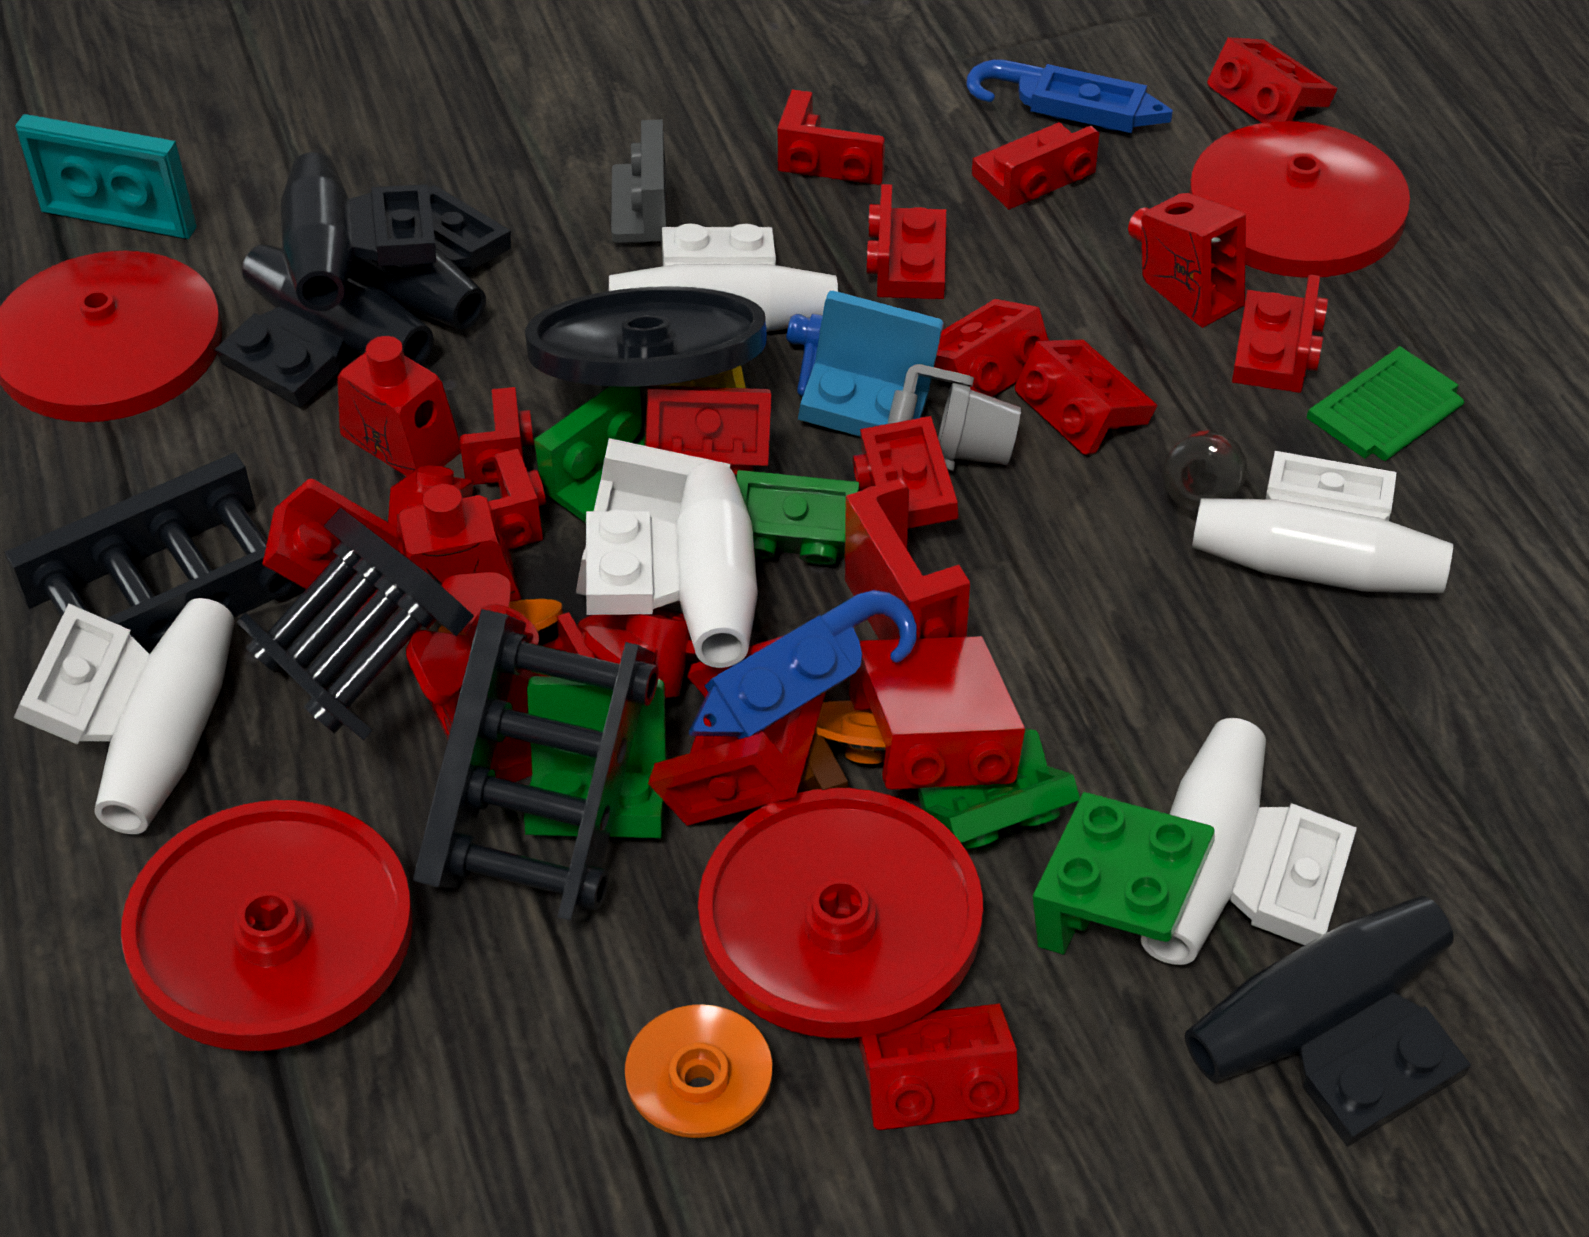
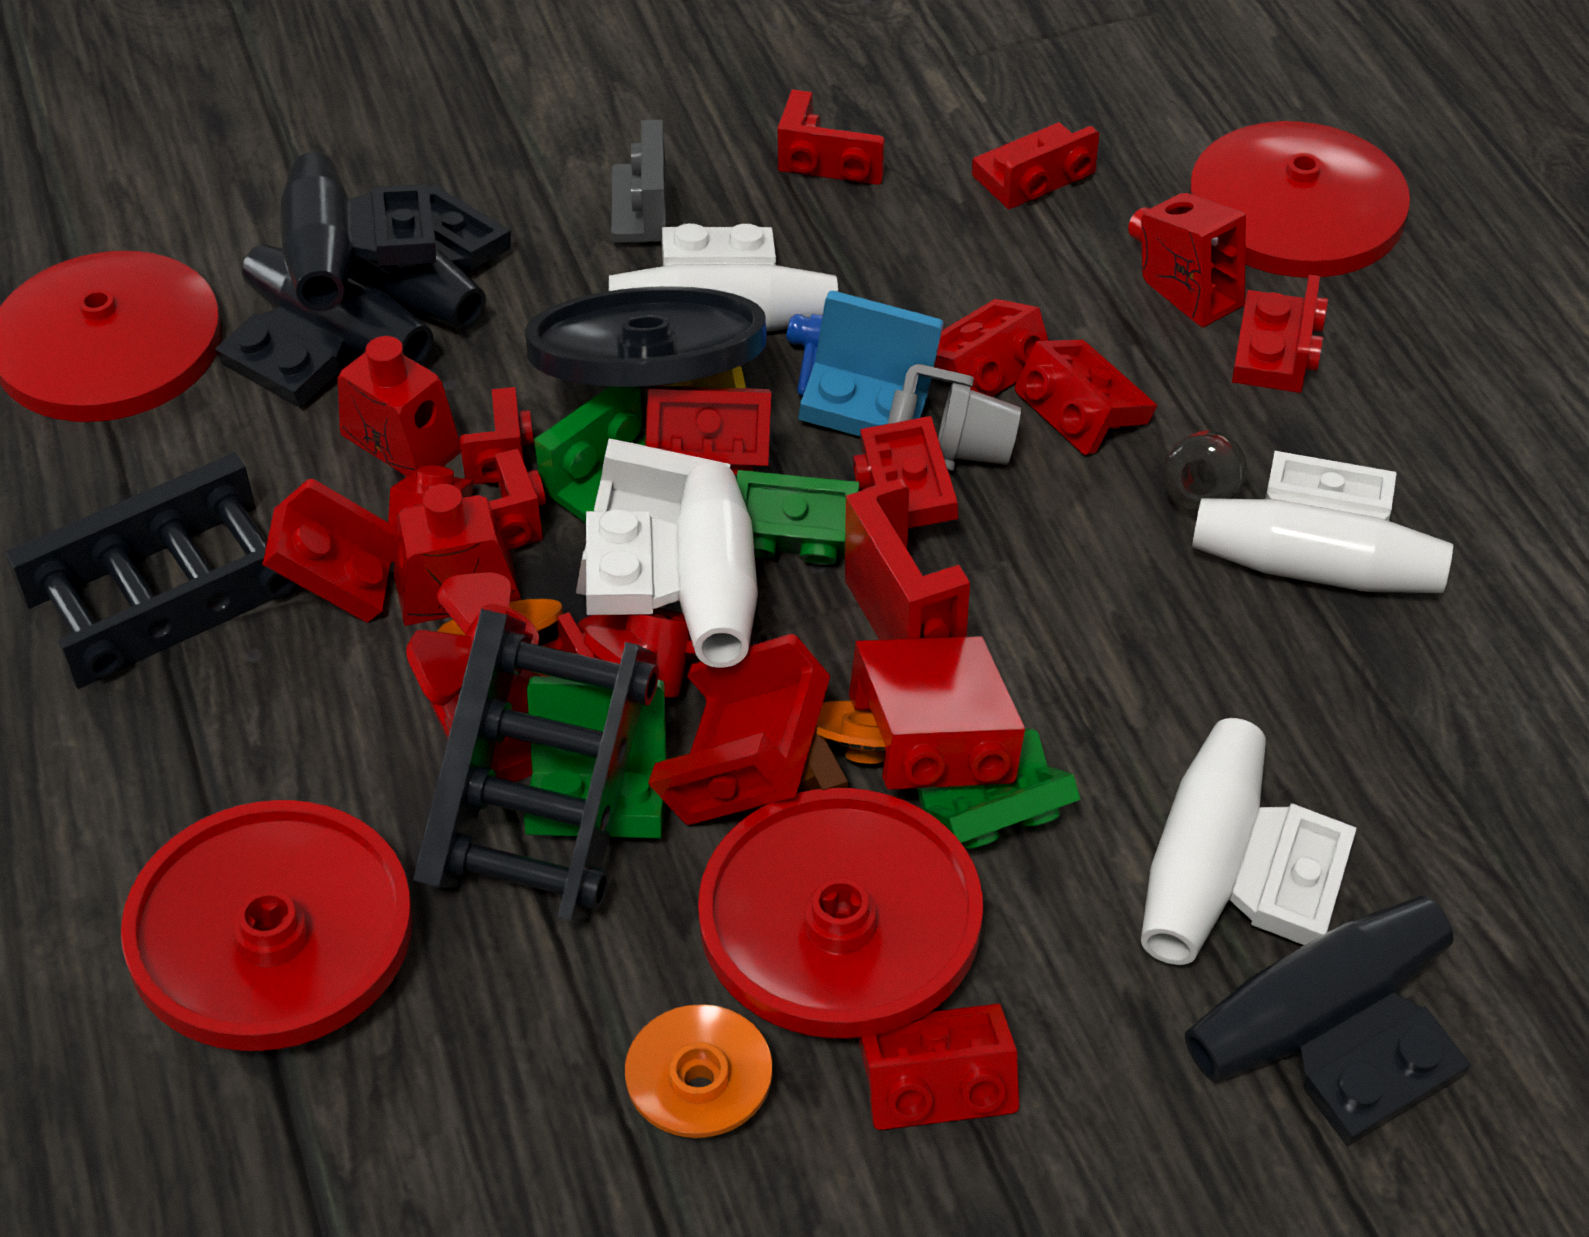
(107, 176): teal tile -> none
(149, 706): white plate -> none
(398, 585): black fence -> none
(798, 667): blue plate -> none
(908, 249): red bracket -> none
(1073, 94): blue plate -> none
(1120, 871): green bracket -> none
(1267, 81): red bracket -> none
(1387, 405): green window -> none

